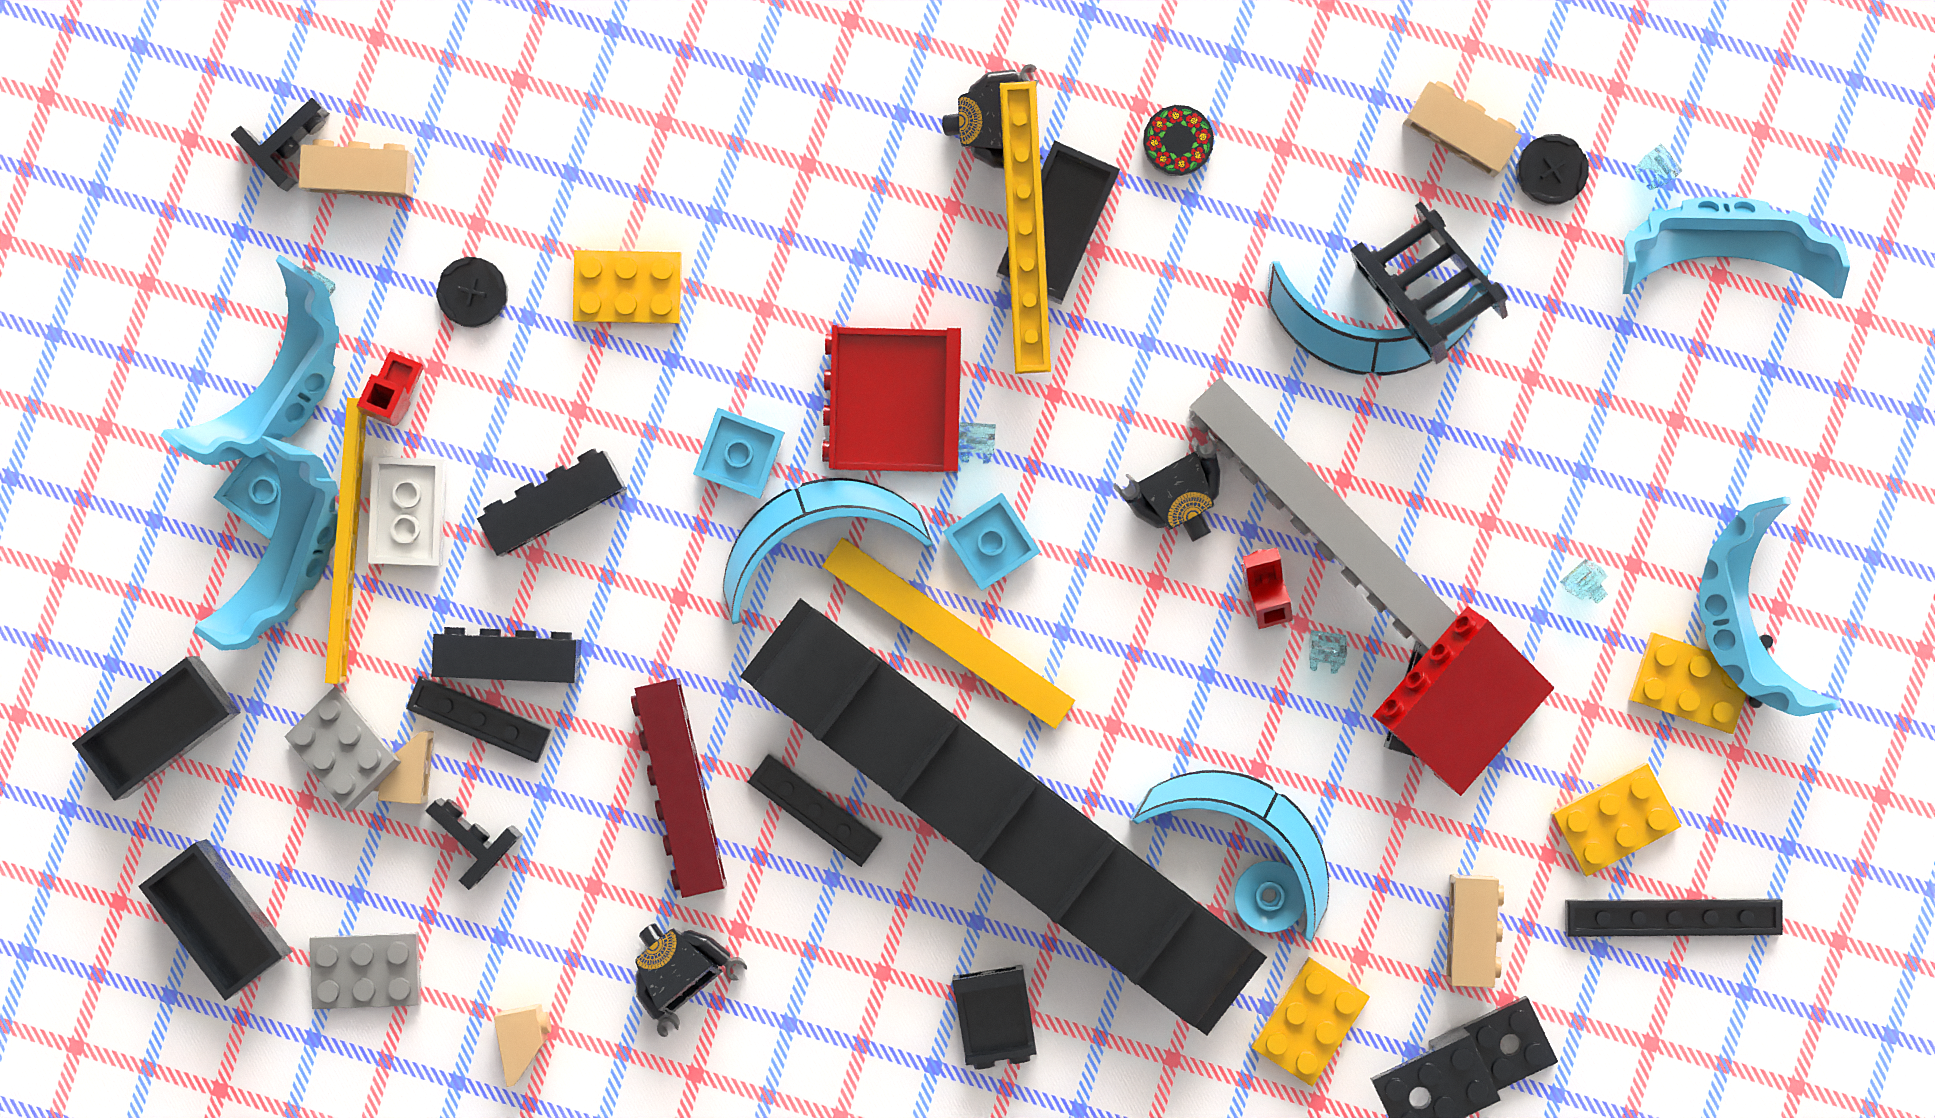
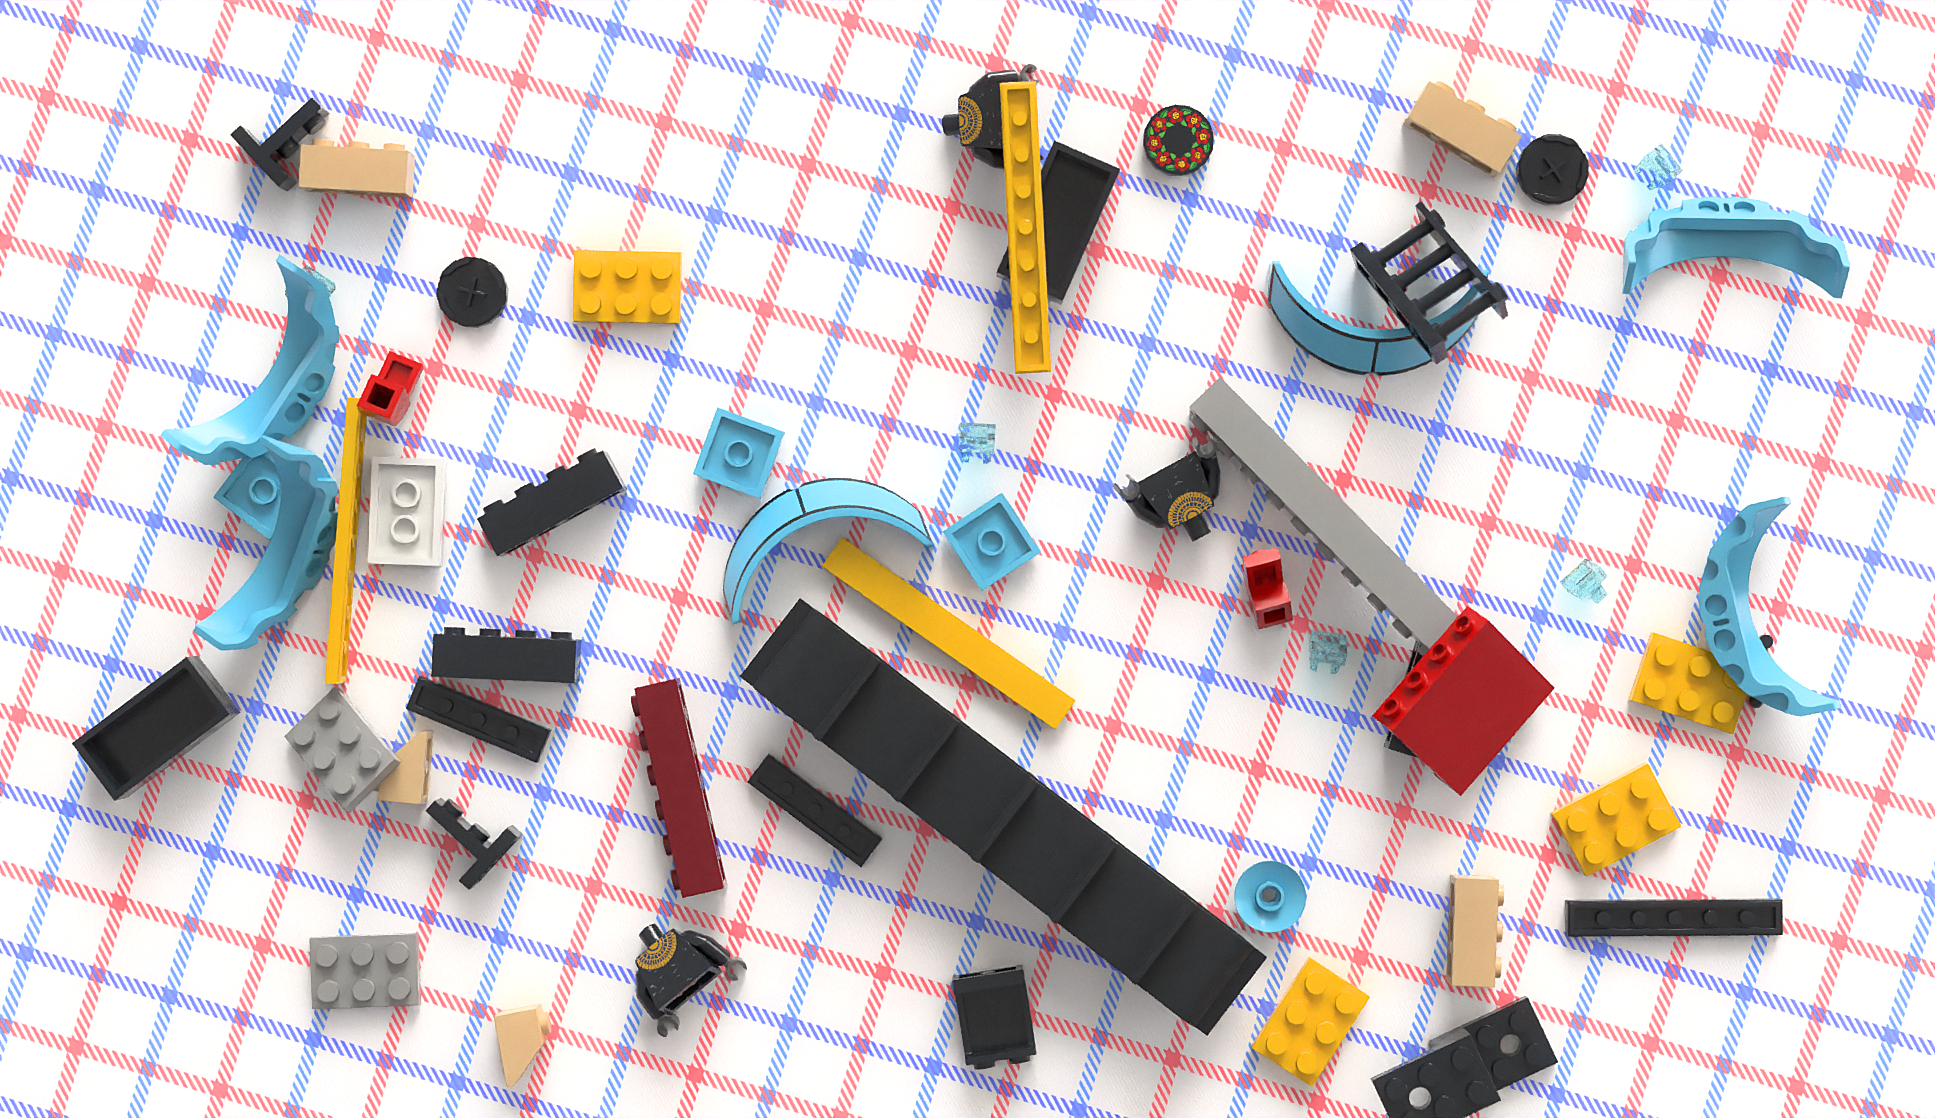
(215, 919): black piece -> none
(893, 399): red panel -> none
(1261, 807): medium azure windscreen -> none

